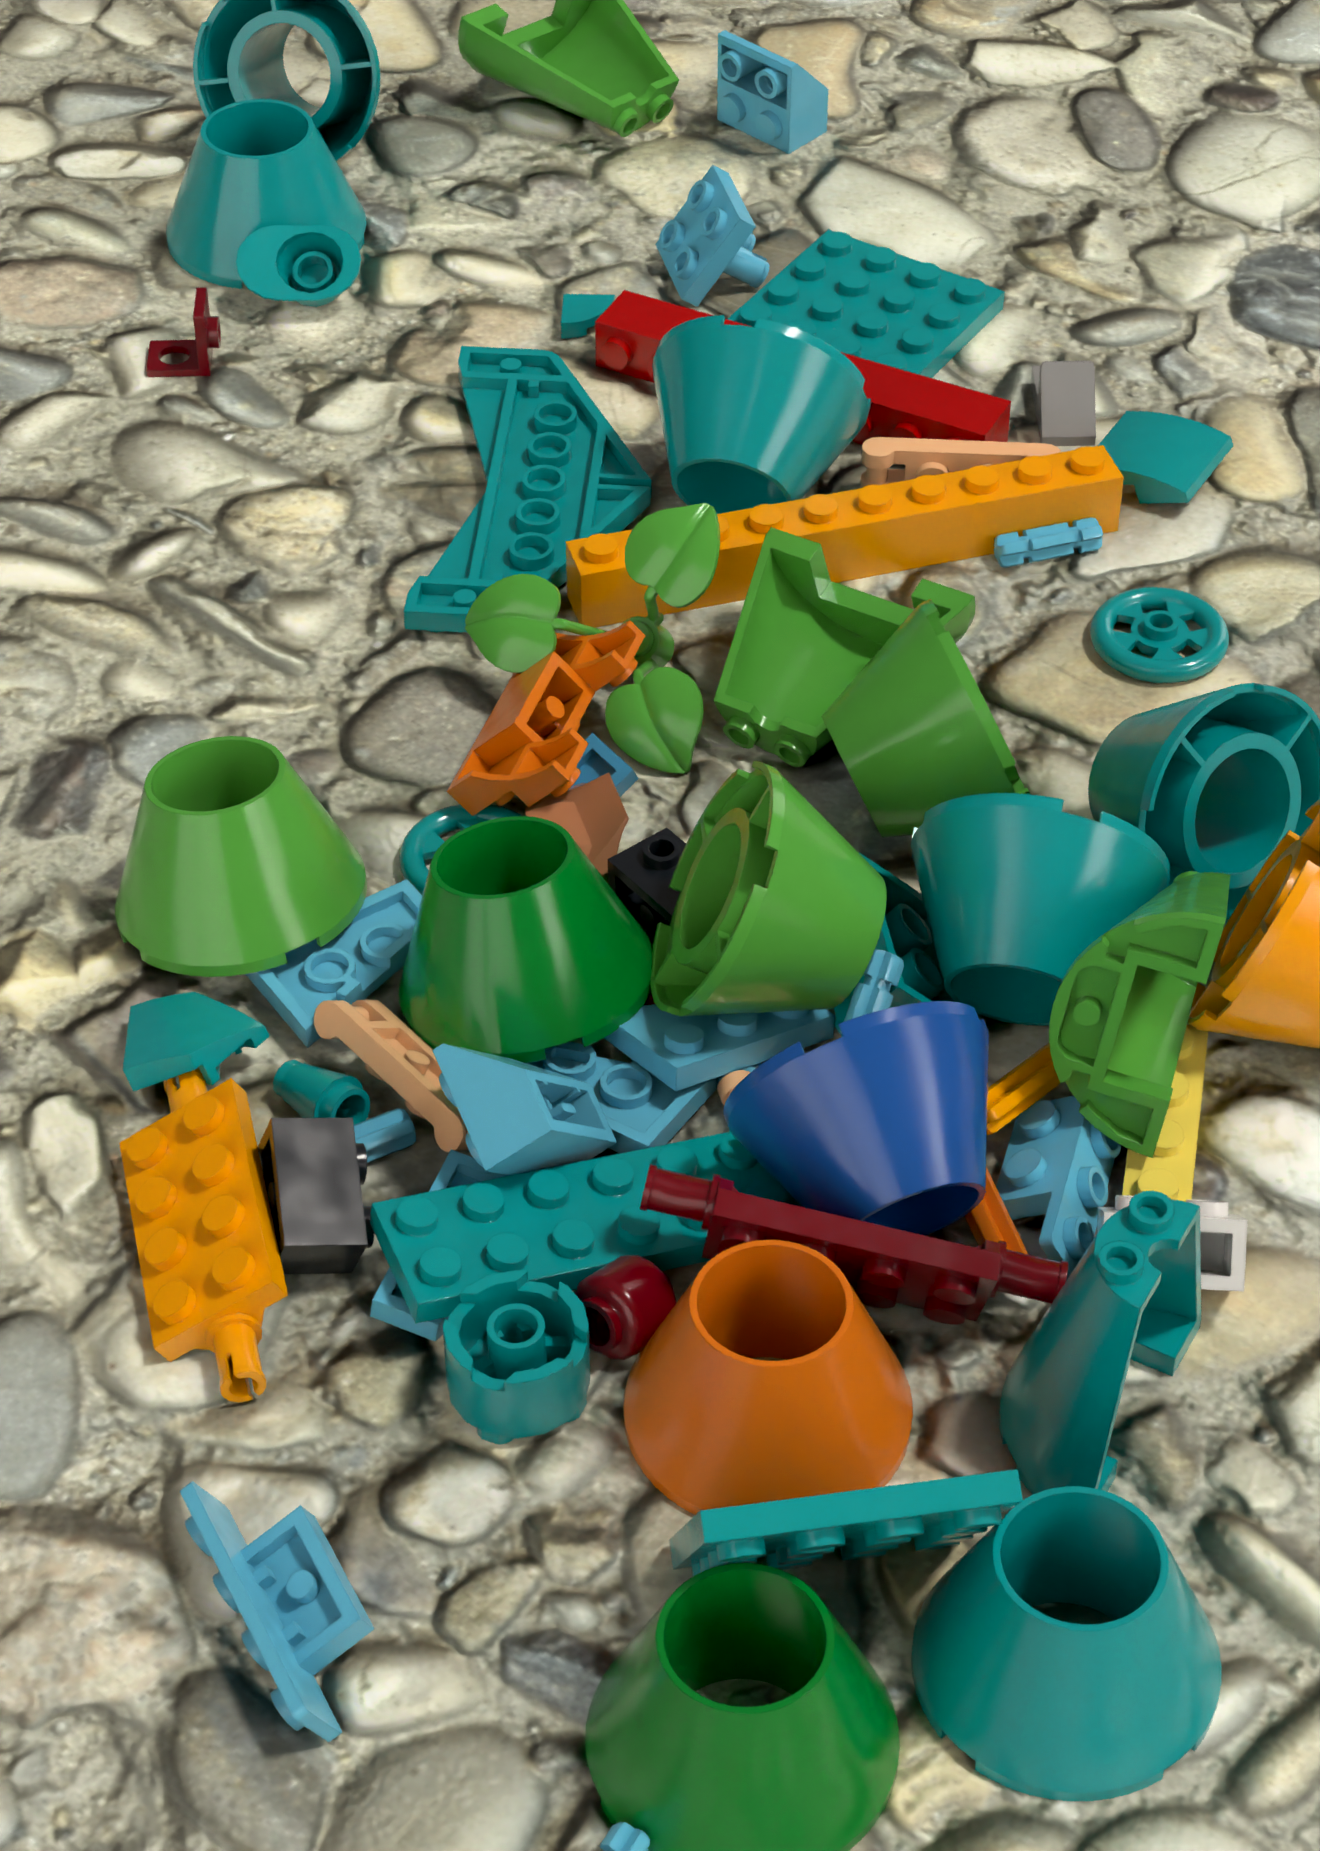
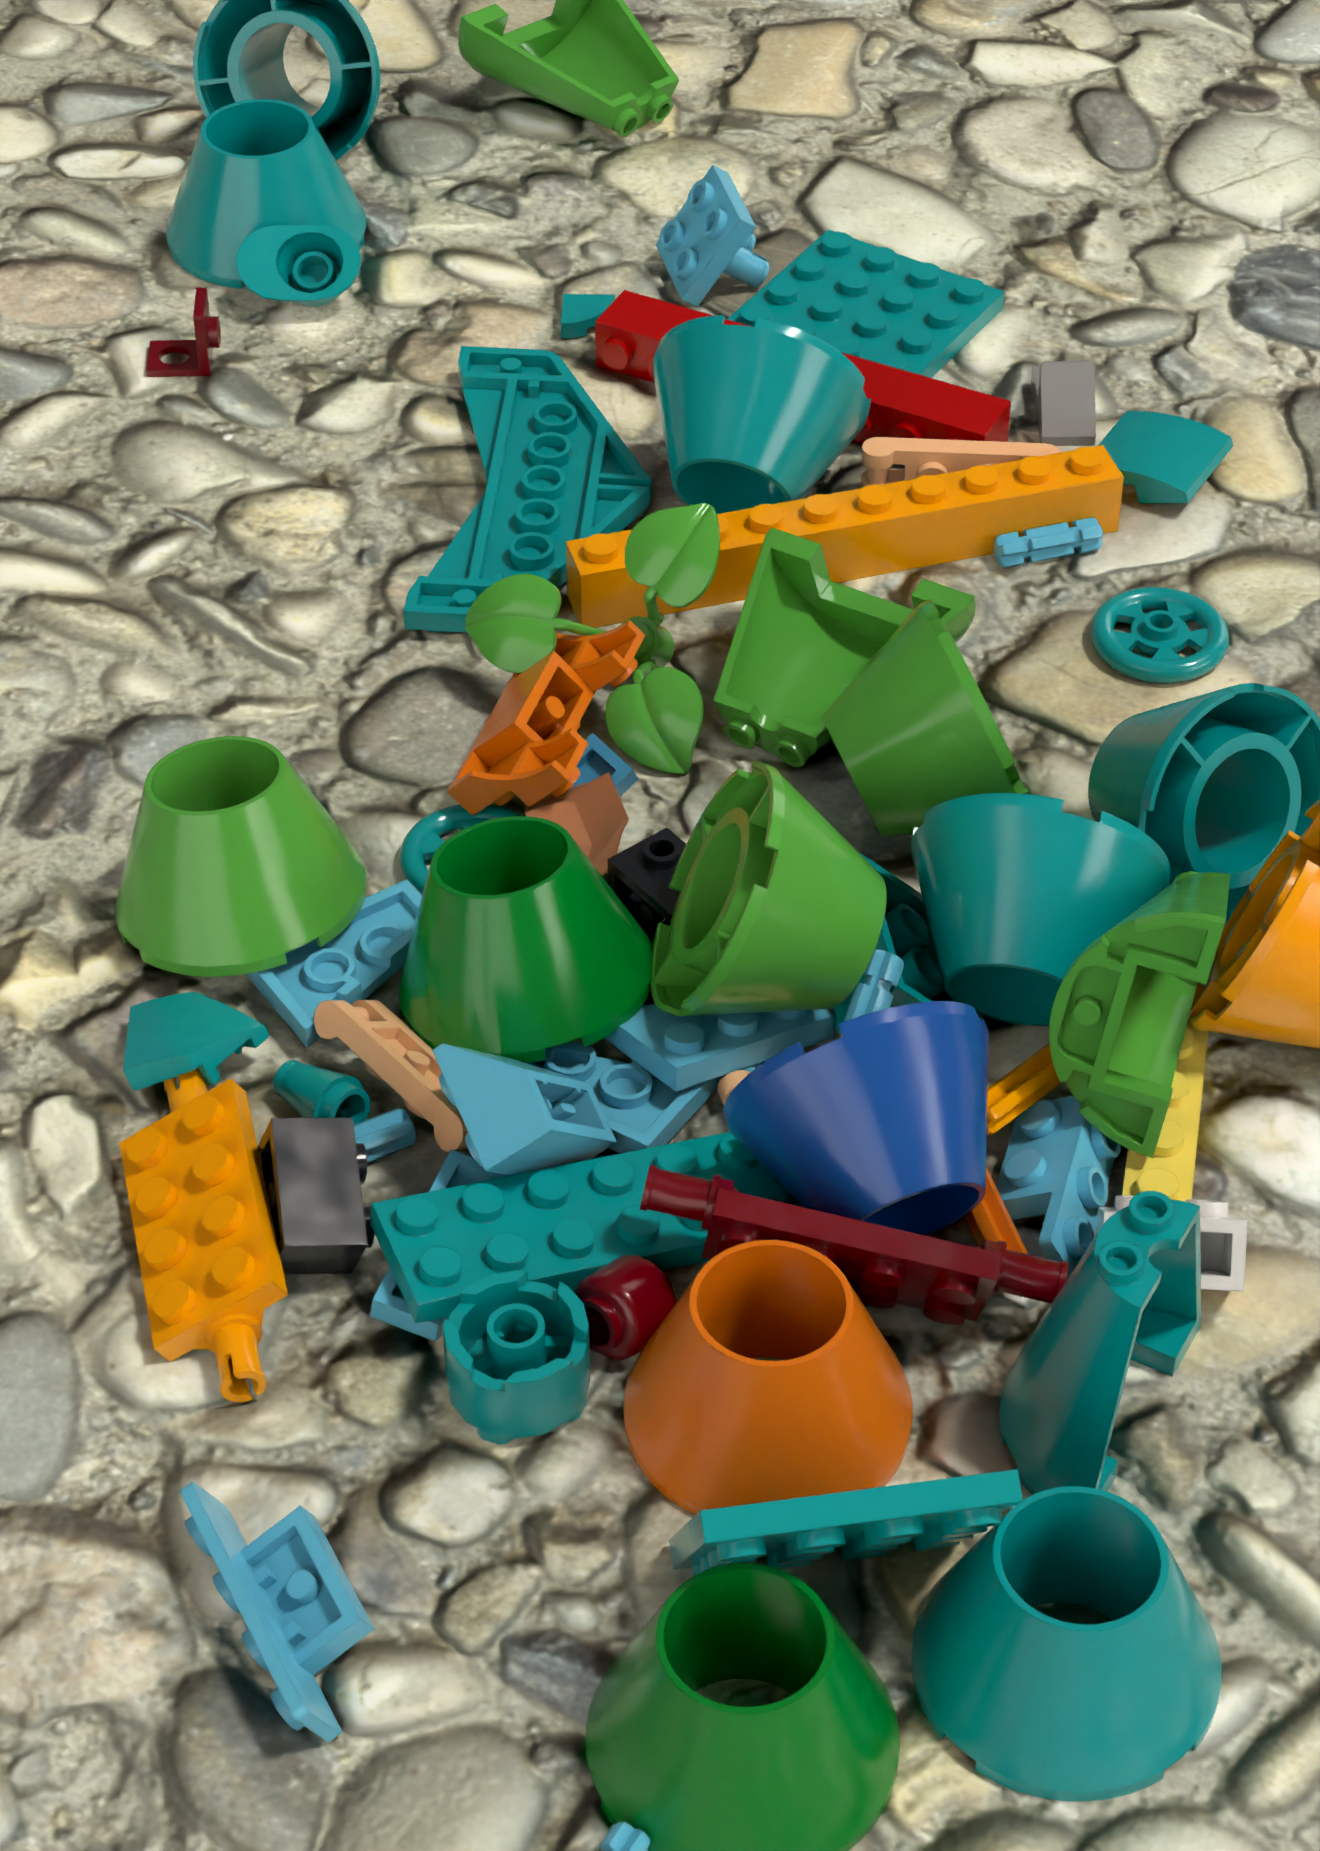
(768, 95): medium azure slope -> none

